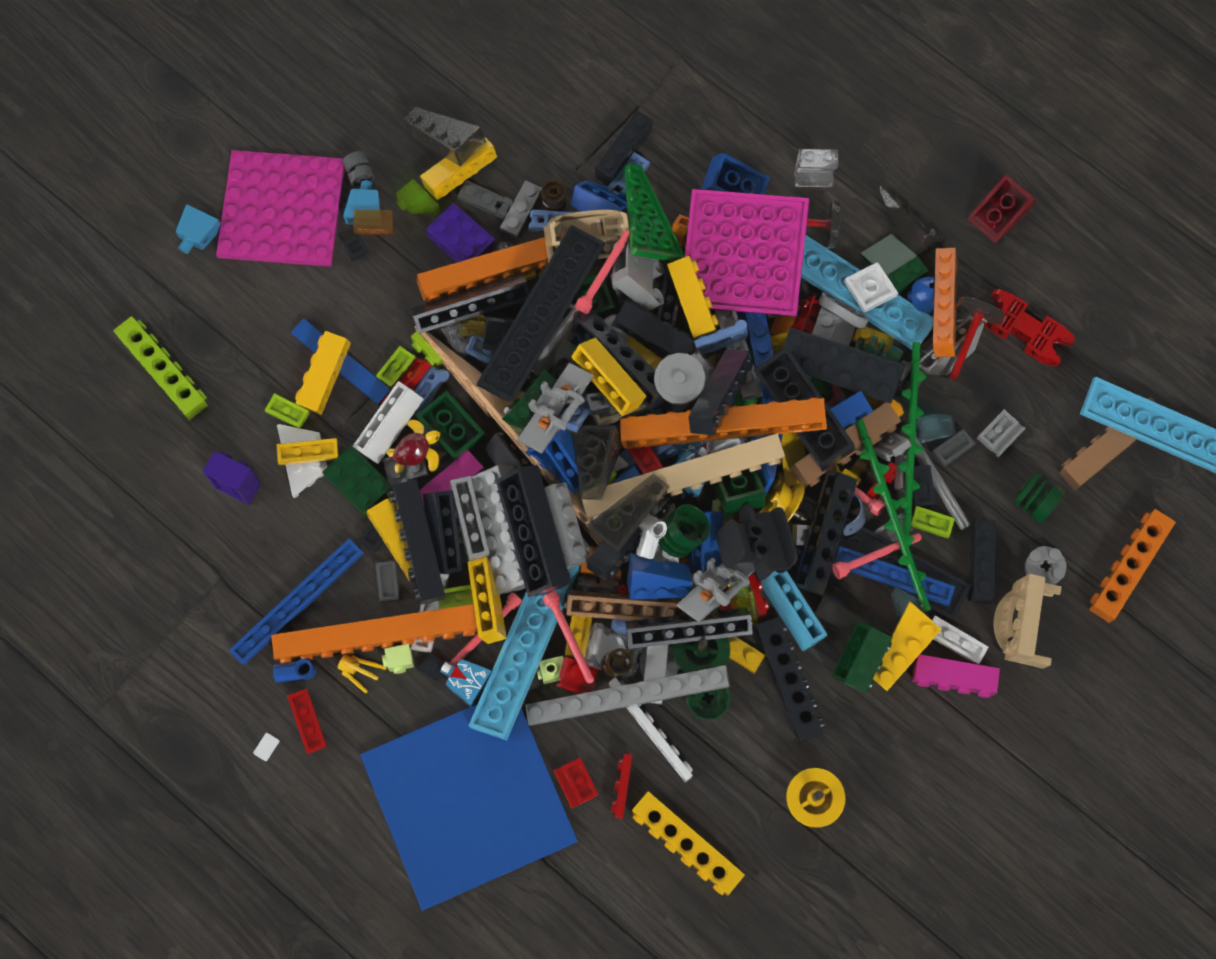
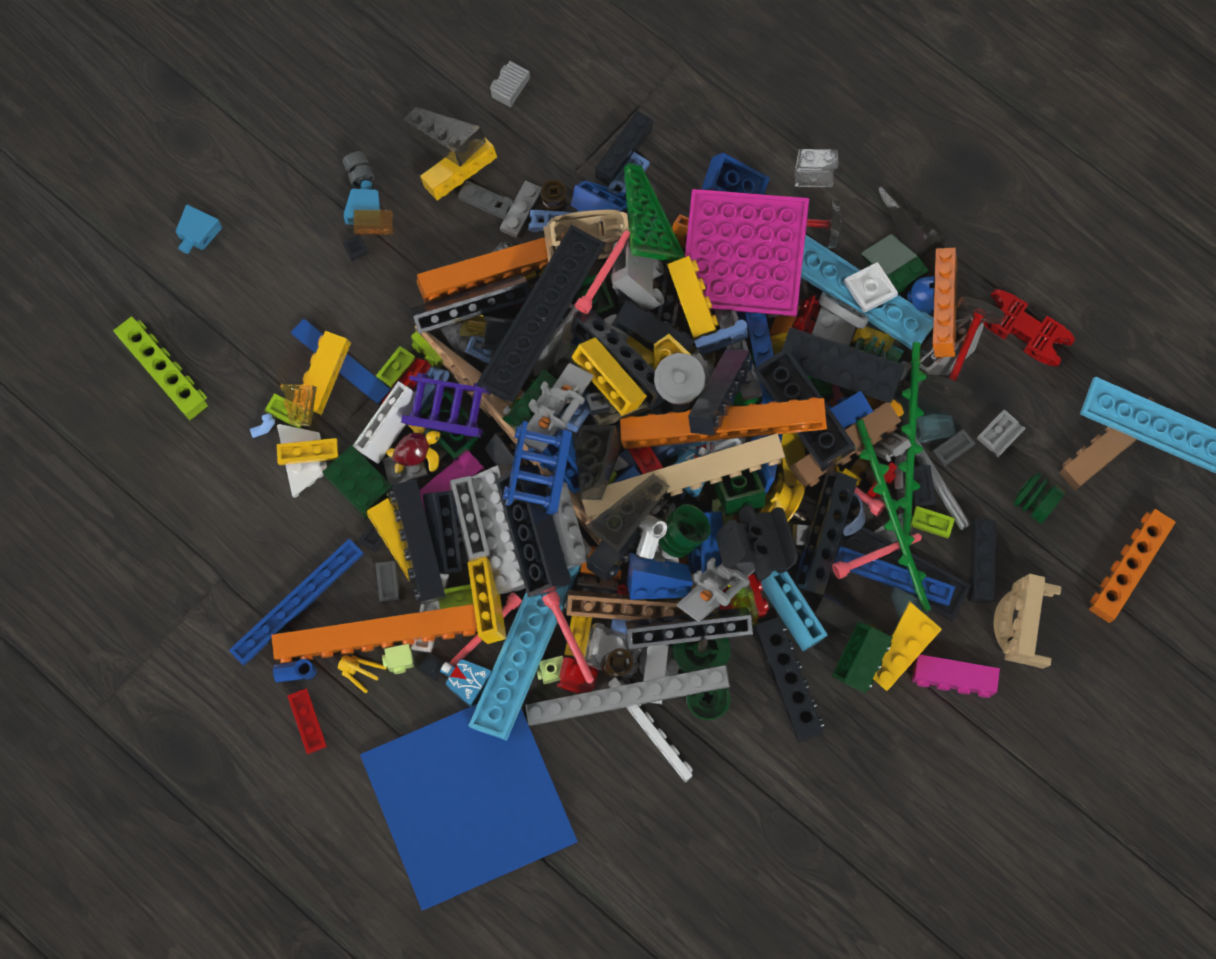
(232, 477): dark purple brick -> none
(266, 426): none -> light blue arm
(266, 747): white sticker -> none
(281, 208): dark pink plate -> none
(299, 403): none -> clear yellow wing
(416, 200): clear neon green slope -> none
(452, 424): none -> dark purple fence
(460, 235): dark purple brick -> none
(510, 83): none -> light grey brick
(554, 481): none -> blue fence
(576, 783): red plate -> none
(621, 786): red plate -> none
(650, 804): yellow brick -> none
(666, 347): none -> yellow slope
(745, 654): yellow plate -> none
(815, 797): yellow piece -> none
(959, 642): white plate -> none
(1002, 209): dark red slope -> none
(1052, 557): light grey plate -> none

